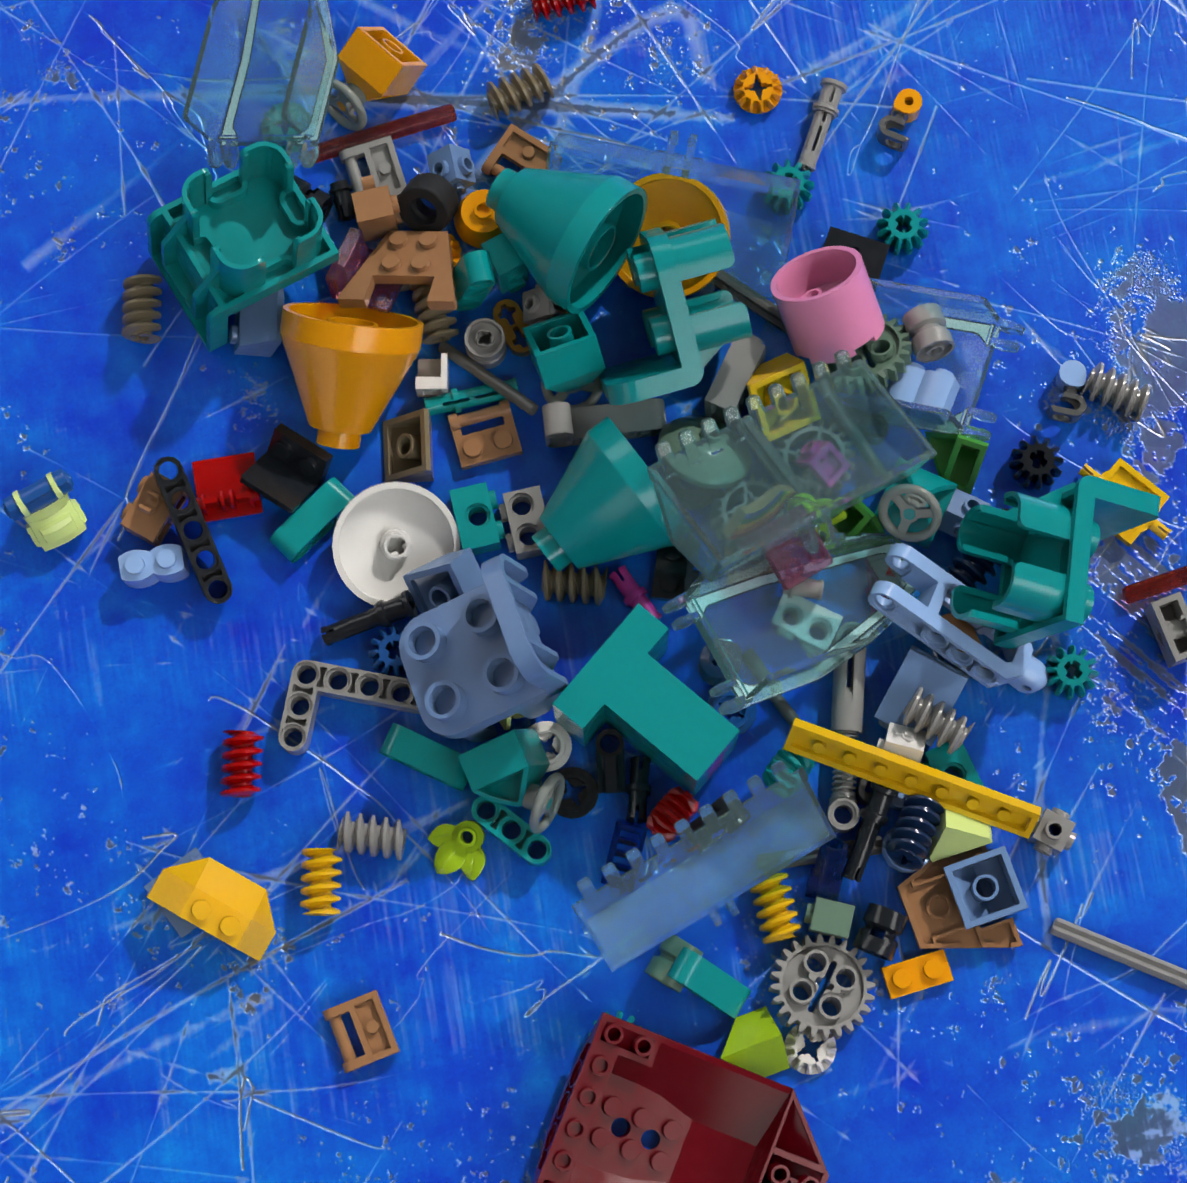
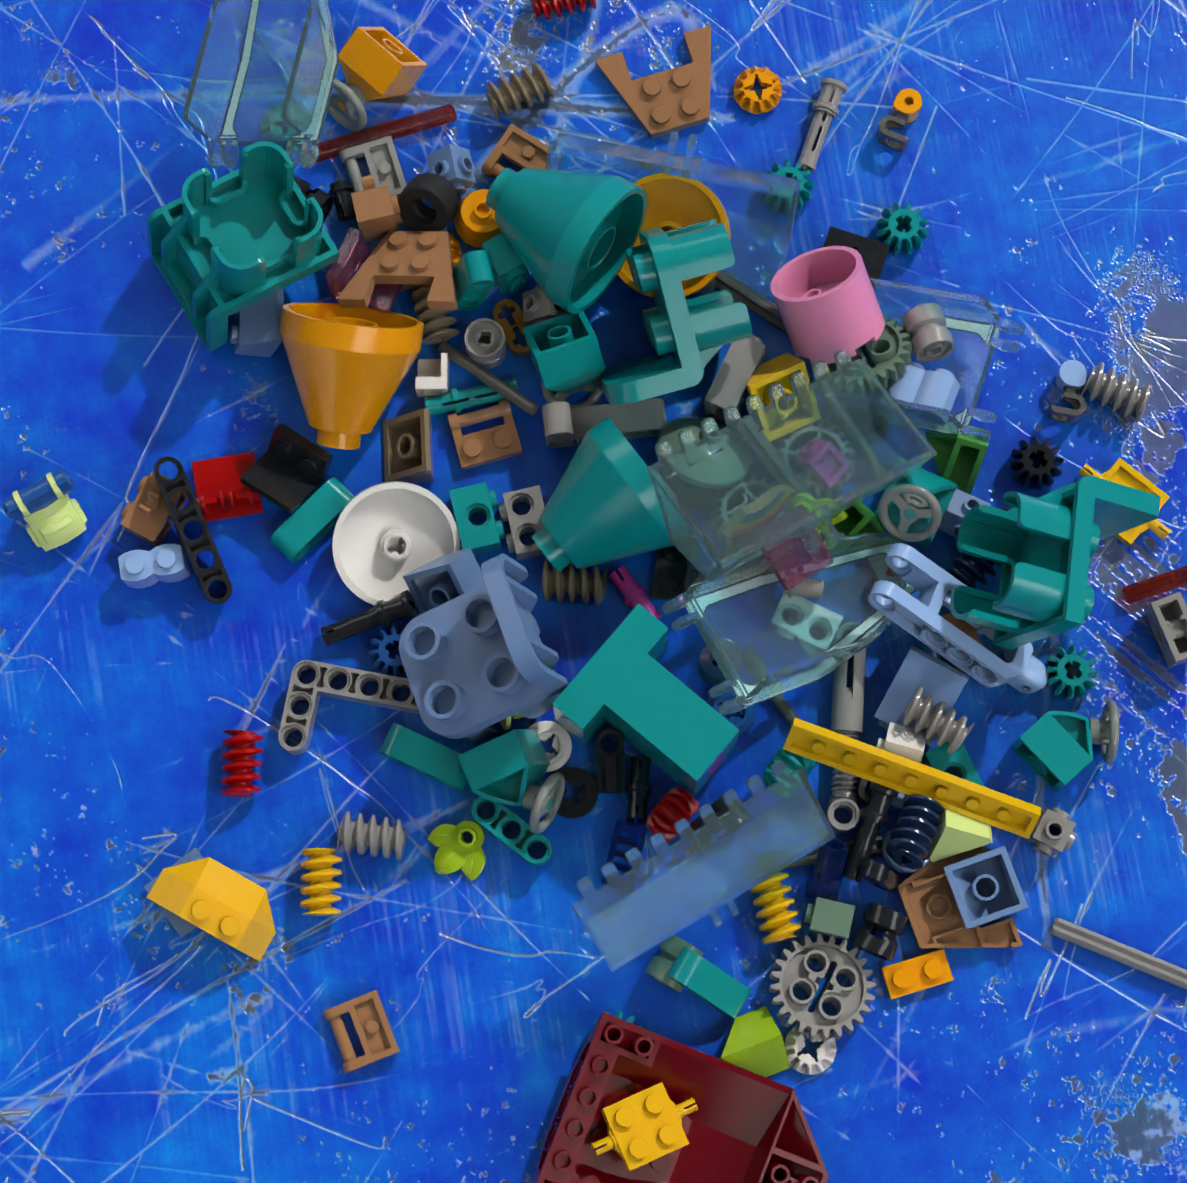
(139, 308): dark tan piece -> none
(644, 1127): none -> yellow plate
(671, 97): none -> medium nougat wing
(879, 875): none -> black beam
(1062, 743): none -> teal piece

